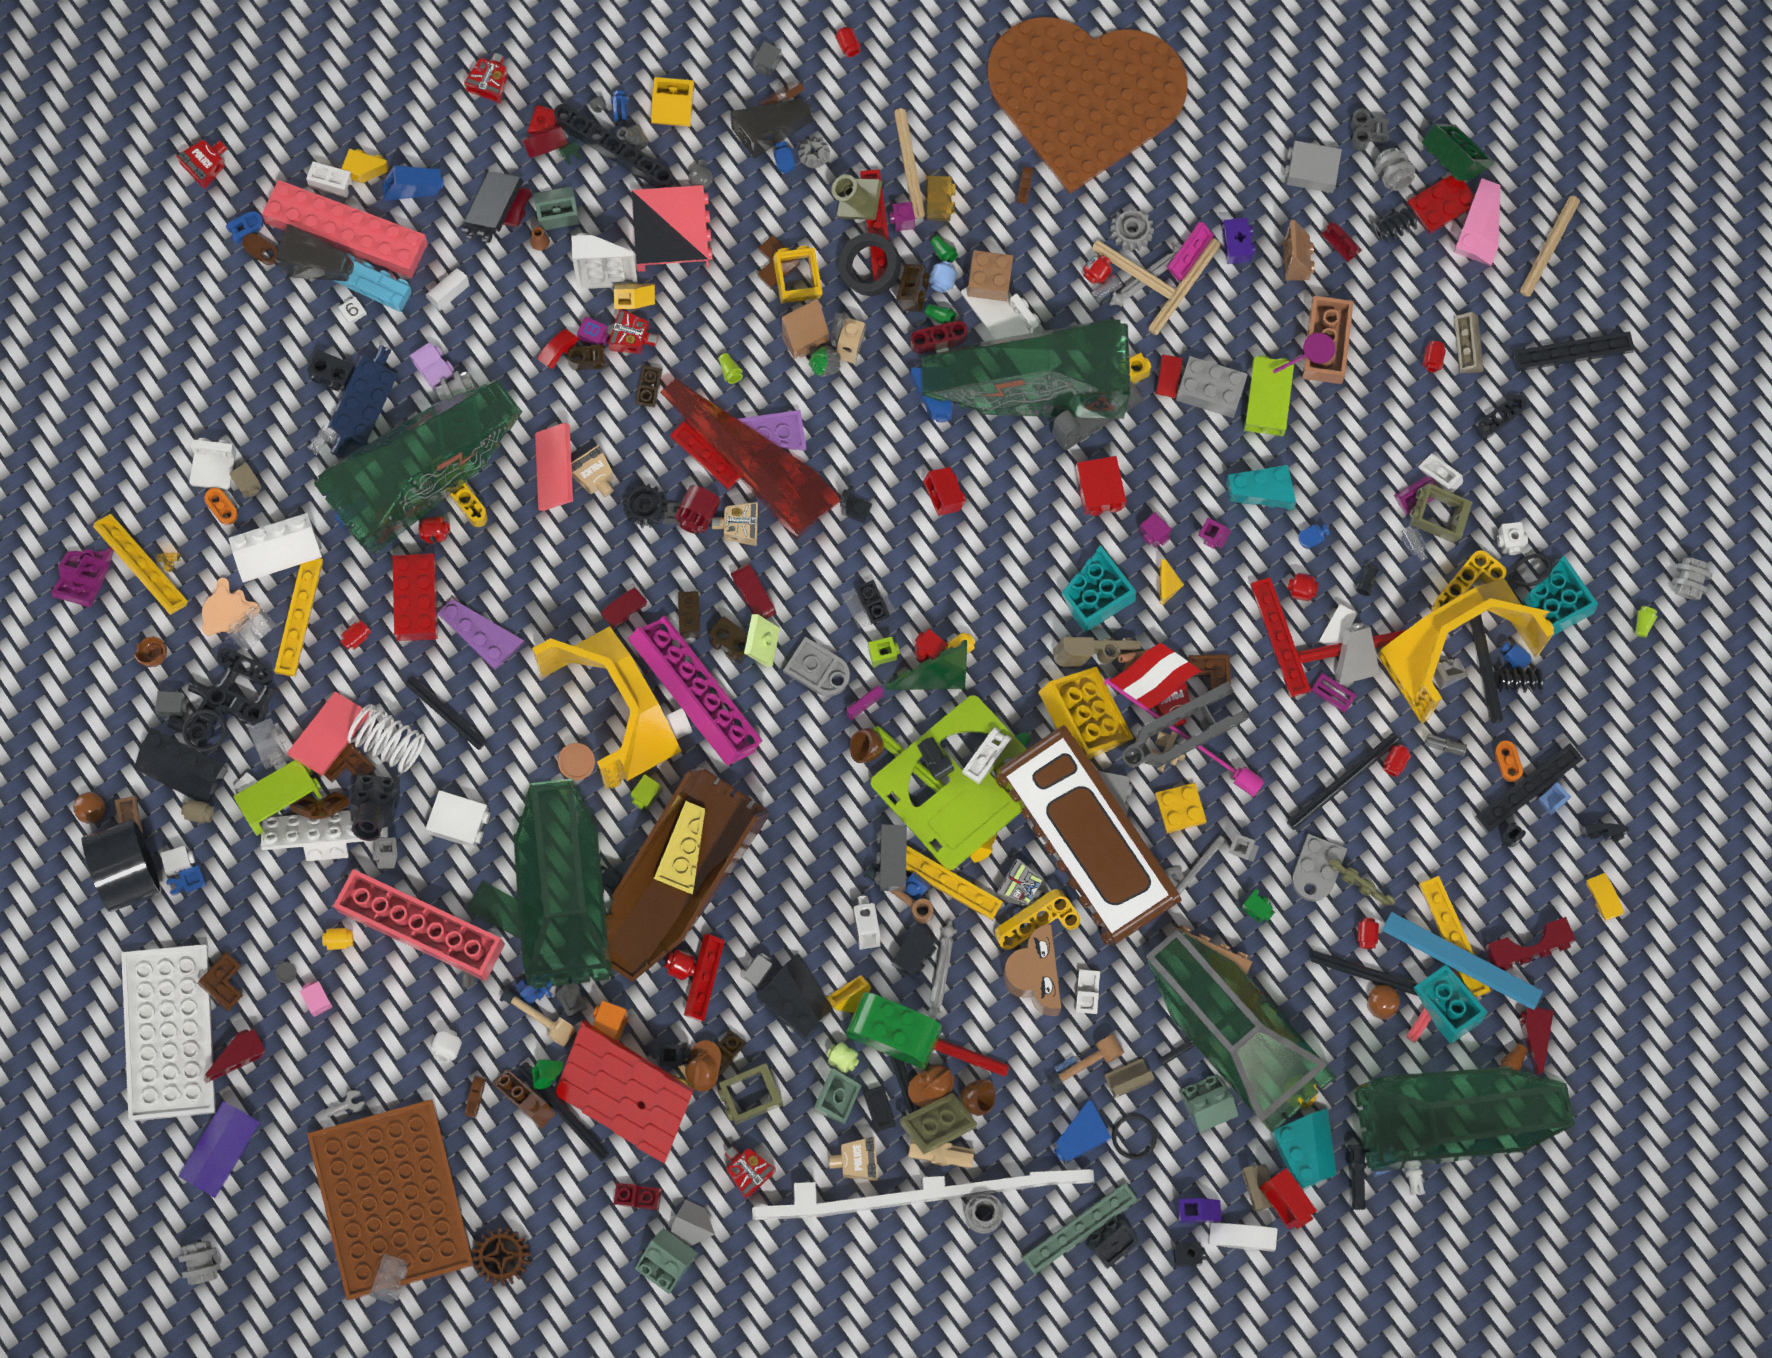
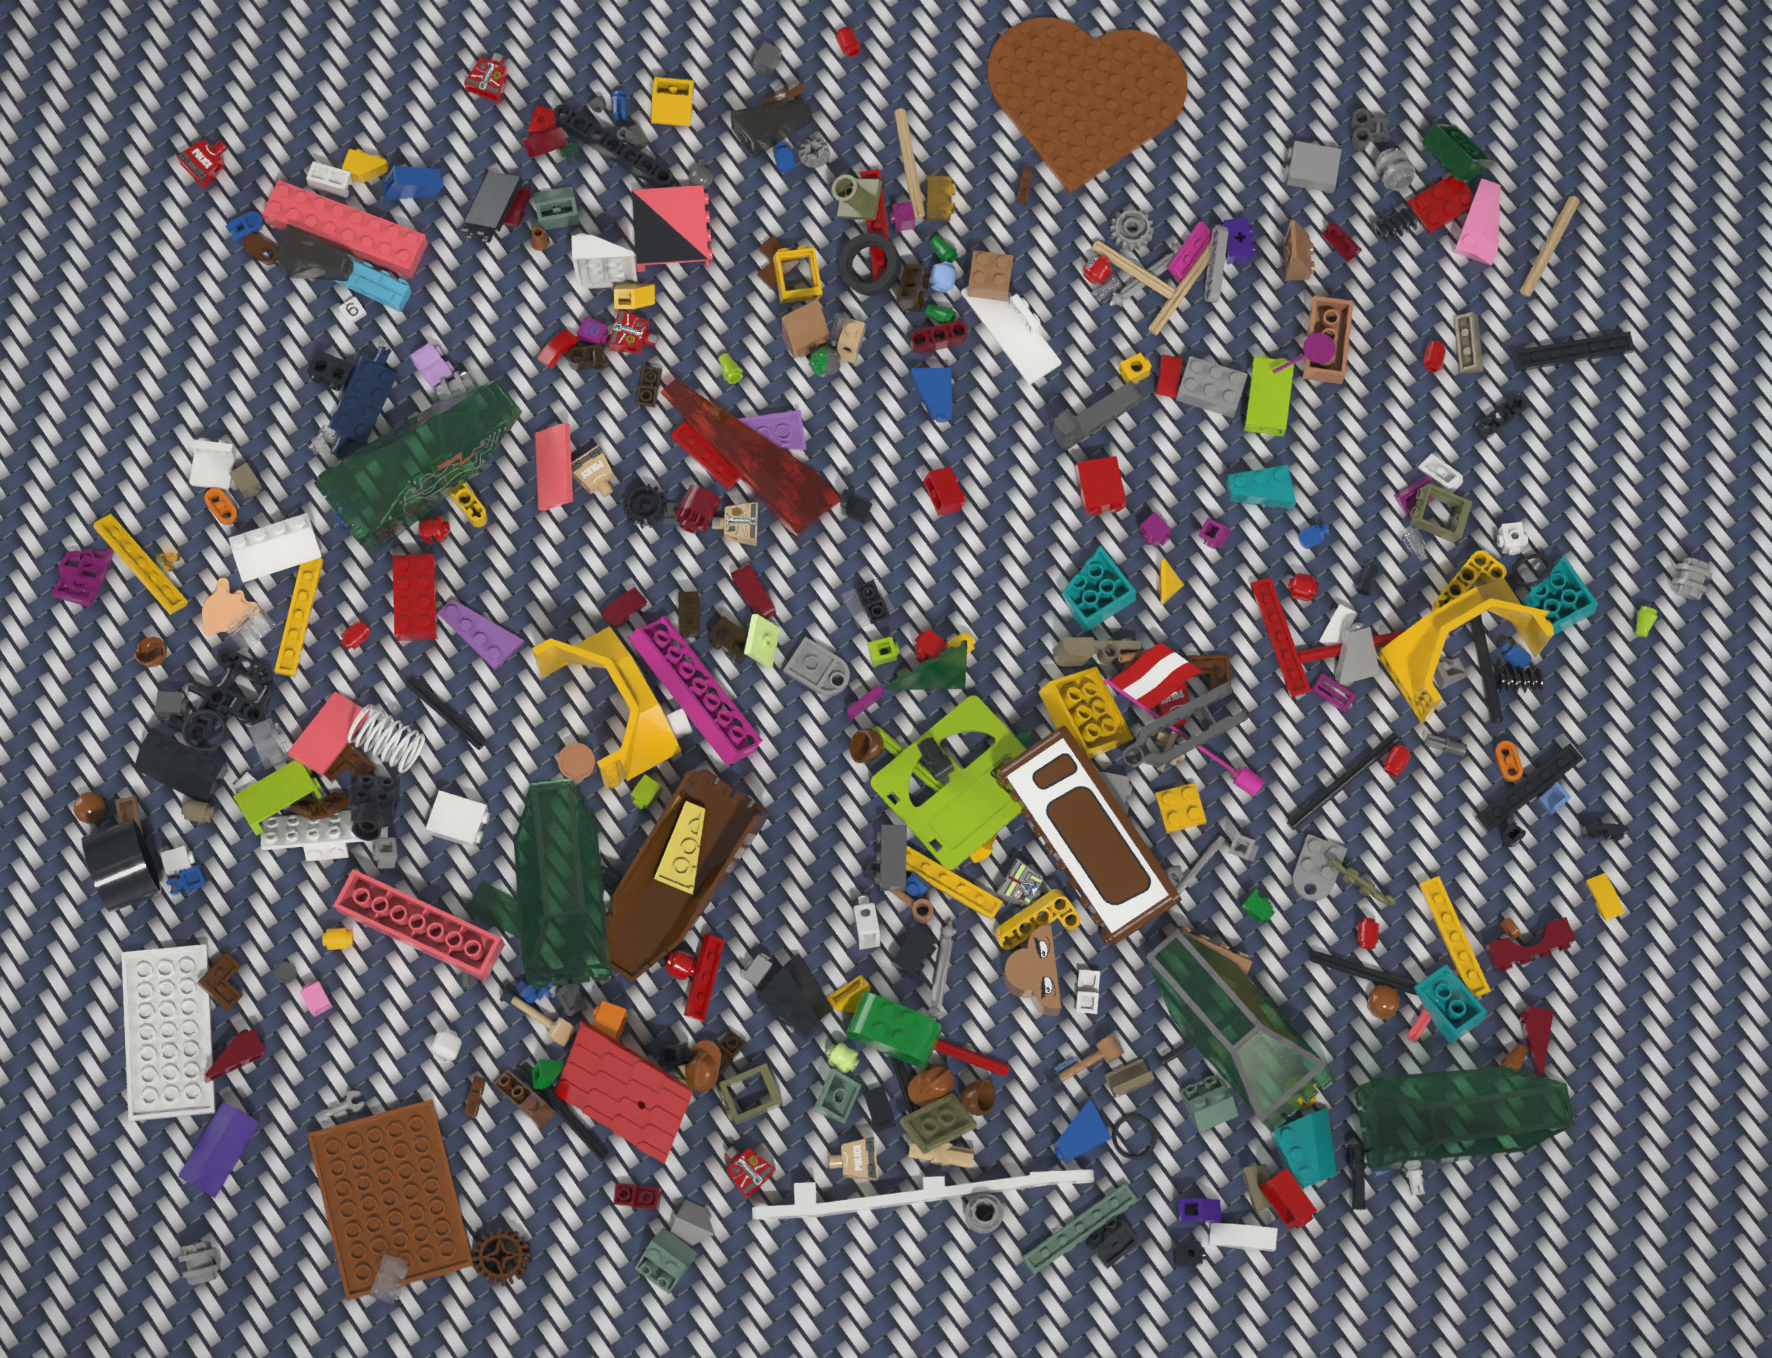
(448, 289): white brick -> none
(986, 756): white plate -> none
(1038, 373): clear green windscreen -> none
(1216, 264): none -> light grey beam
(1462, 960): dark azure tile -> none
(1510, 928): none -> dark orange tile

